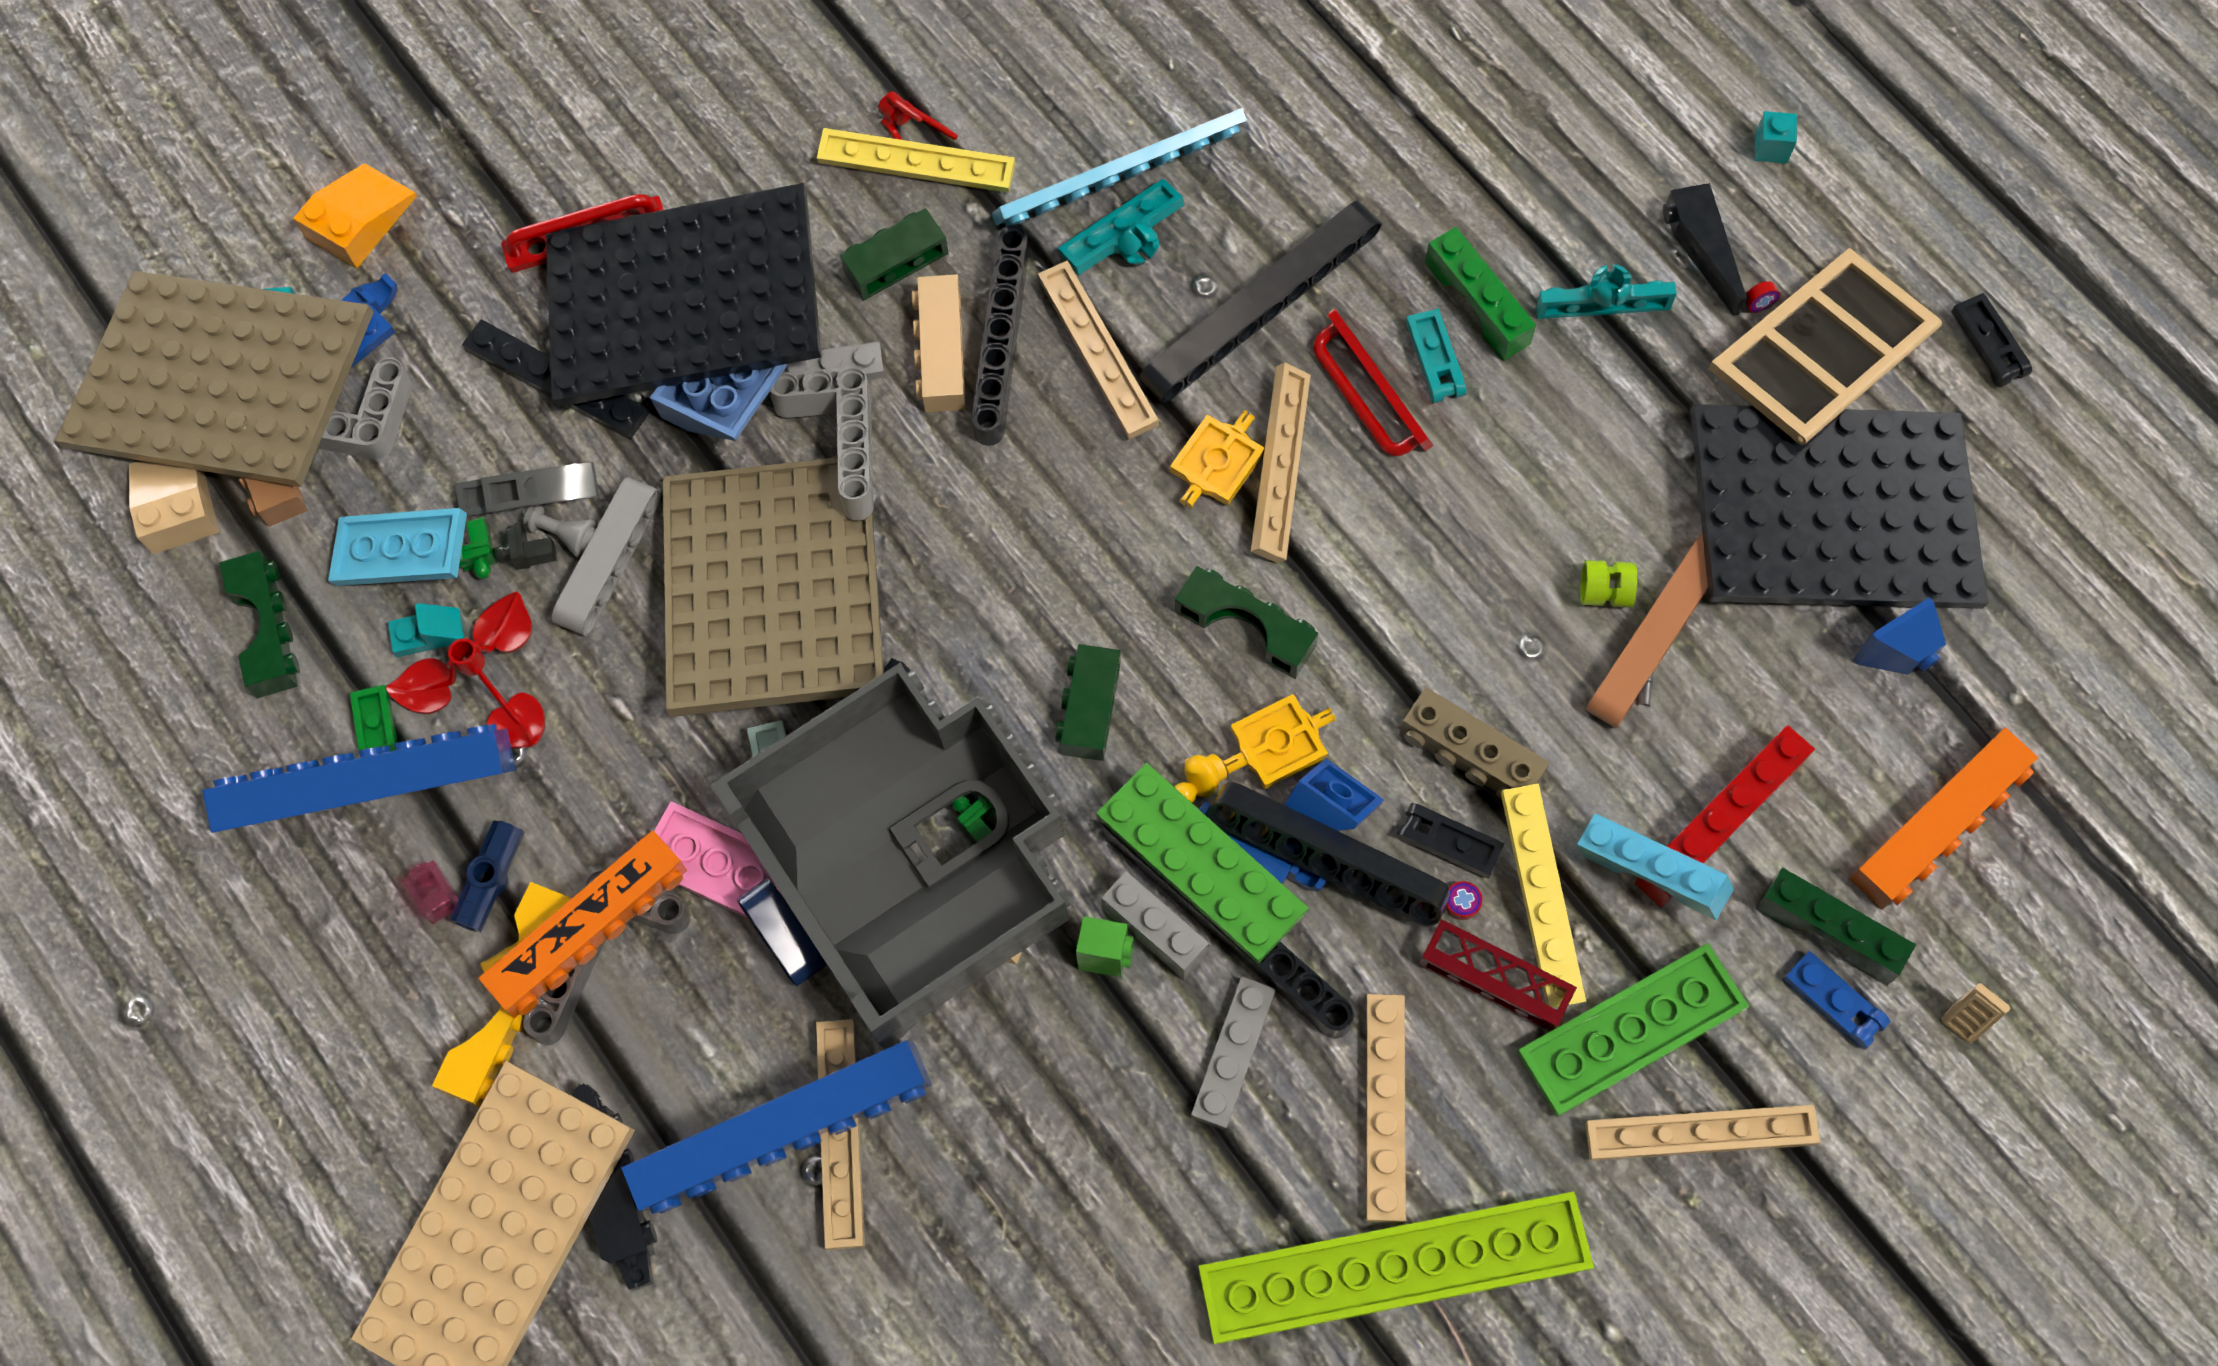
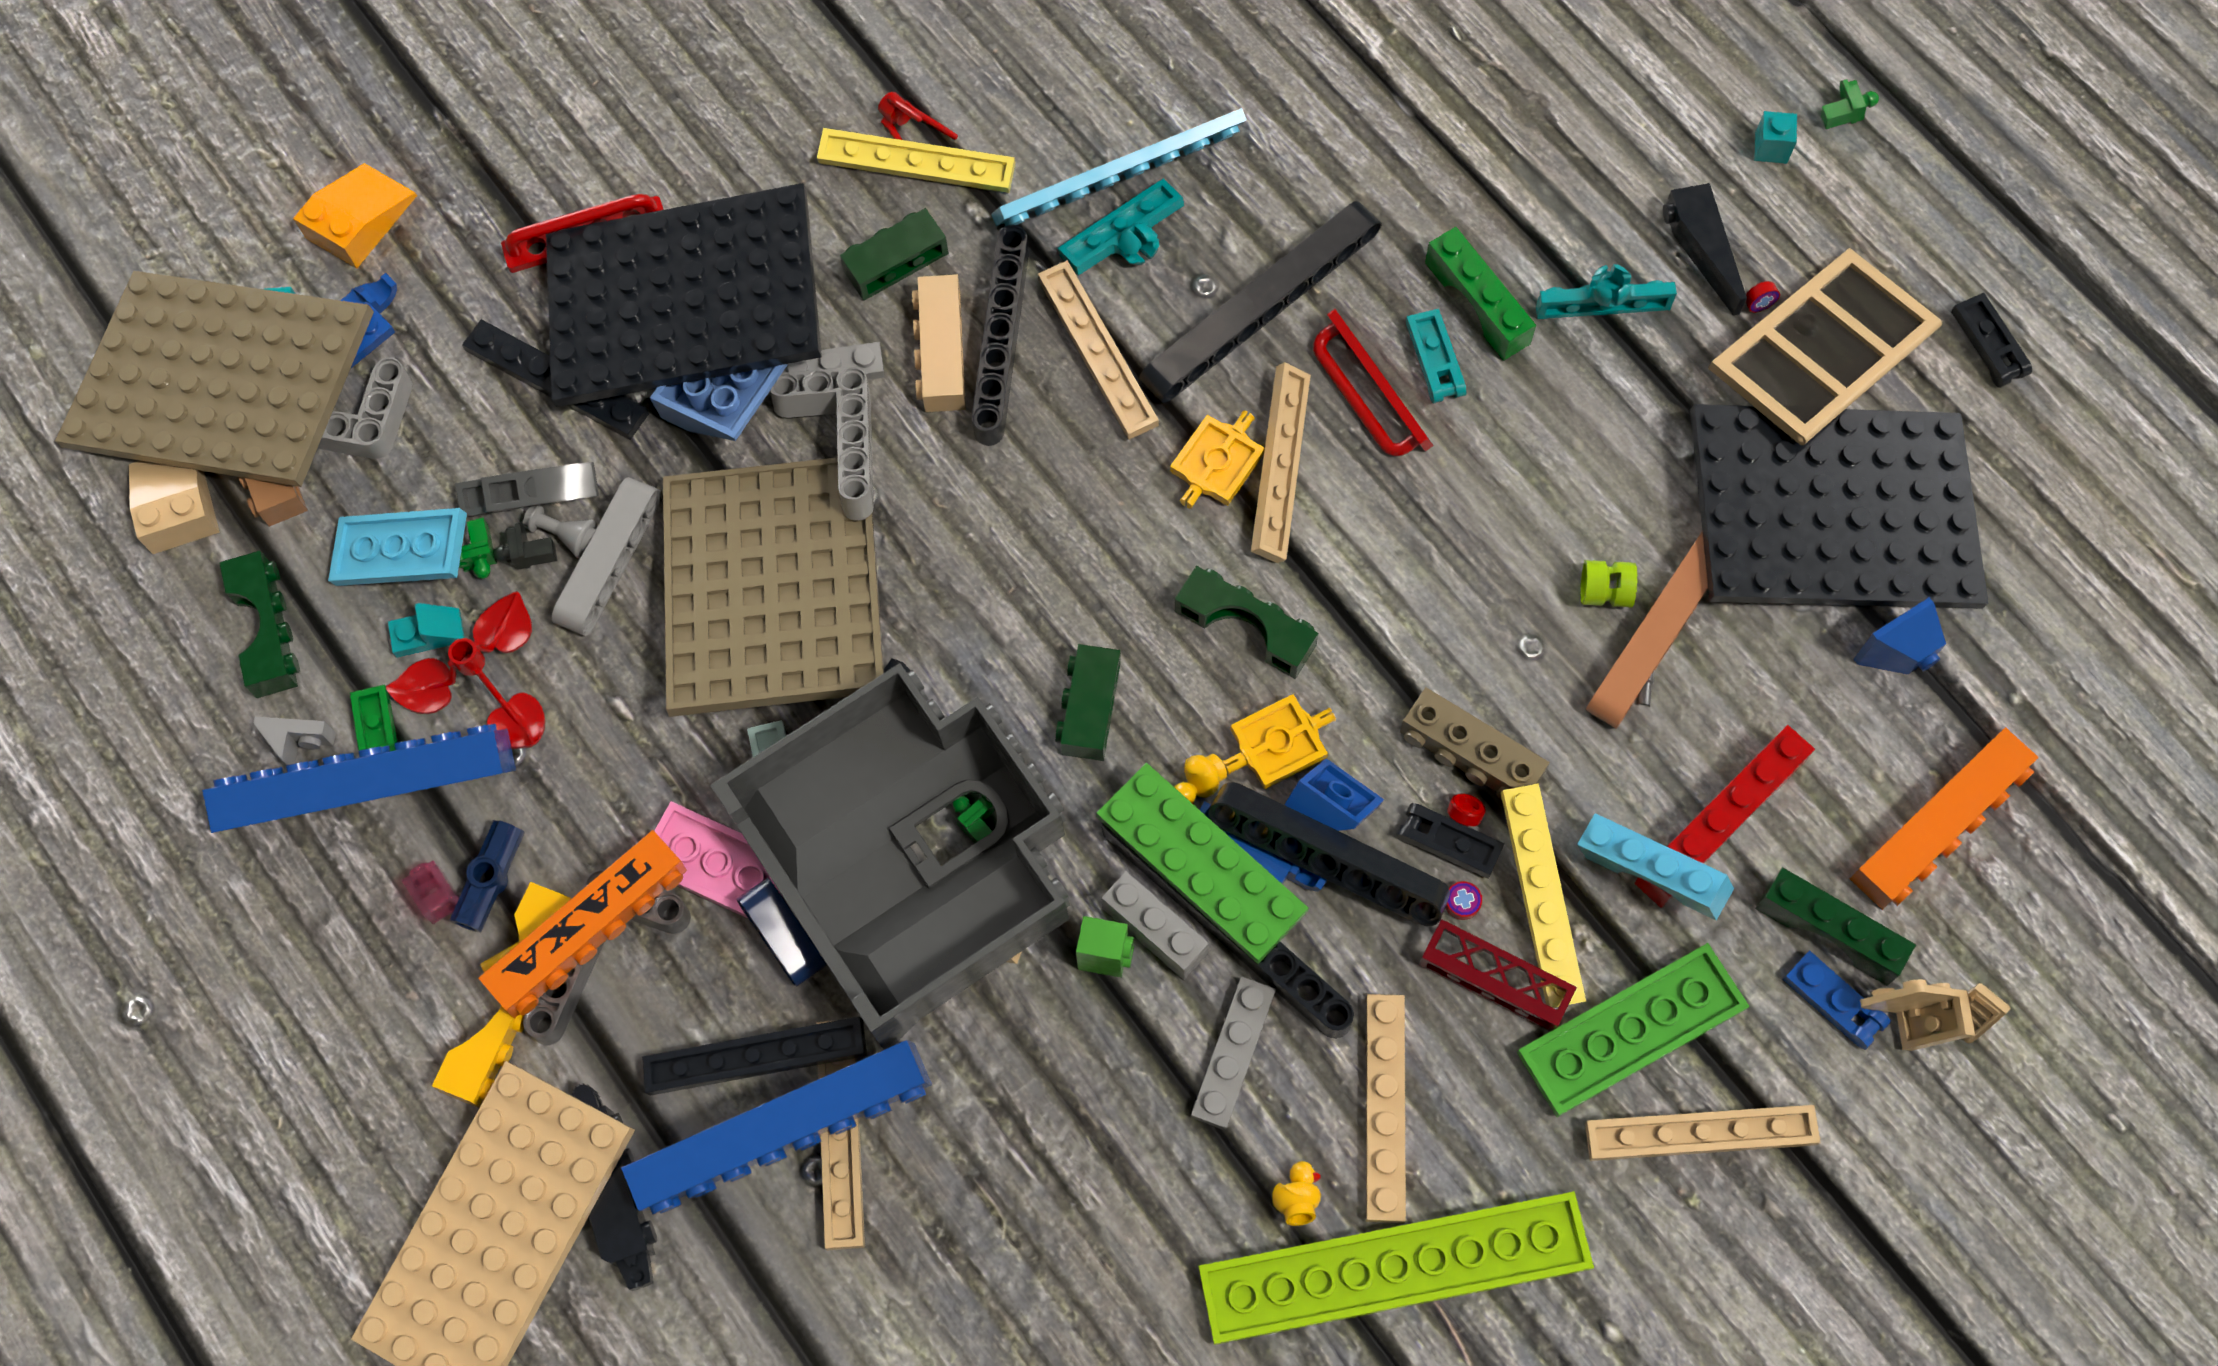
(286, 735): none -> light grey slope
(754, 1056): none -> black plate
(1300, 1197): none -> yellow animal
(1466, 809): none -> red tile
(1850, 108): none -> green piece
(1925, 1012): none -> tan bracket

